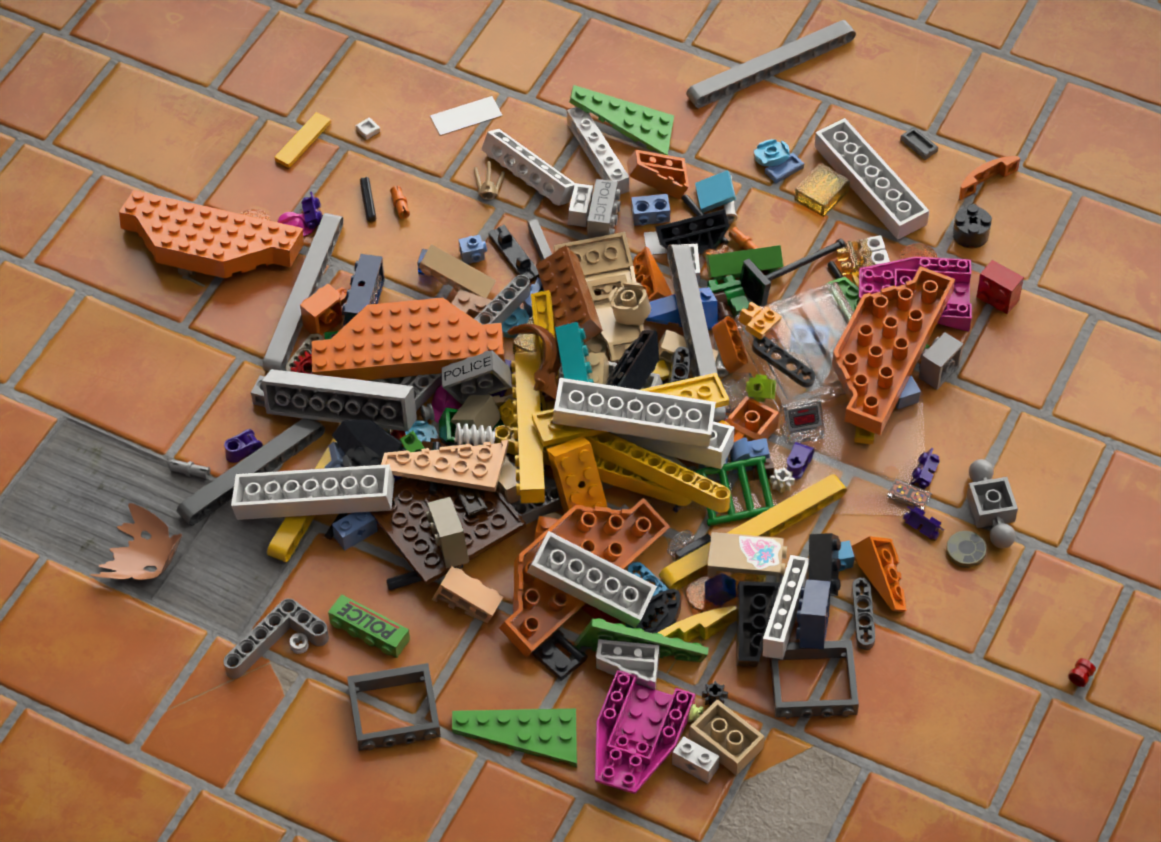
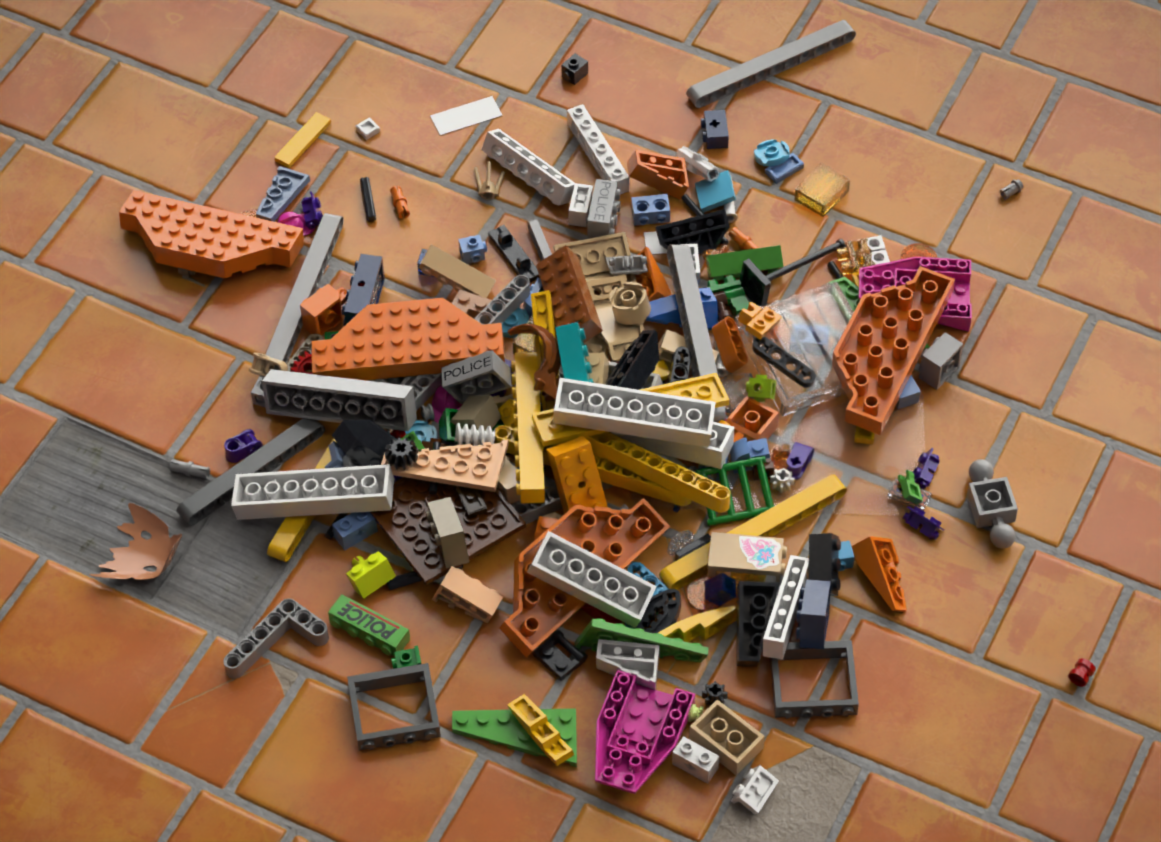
(263, 364): none -> tan piece
(284, 189): none -> sand blue wing
(296, 638): white bush -> none
(370, 573): none -> neon yellow brick
(401, 453): none -> black gear
(406, 658): none -> green brick
(540, 730): none -> yellow slope
(574, 69): none -> black brick
(627, 264): none -> light grey hinge
(628, 118): bright green wing -> none
(698, 164): none -> white piece
(715, 129): none -> brick
(754, 789): none -> white bracket
(782, 453): none -> clear orange arm
(802, 421): slope -> none
(866, 613): dark grey beam -> none
(871, 178): white brick -> none
(910, 489): none -> bright green plate
(919, 143): dark grey tile -> none
(966, 549): tile -> none
(972, 226): black brick -> none
(999, 286): red brick -> none
(1003, 165): orange slope -> none
(1011, 189): none -> light grey pin

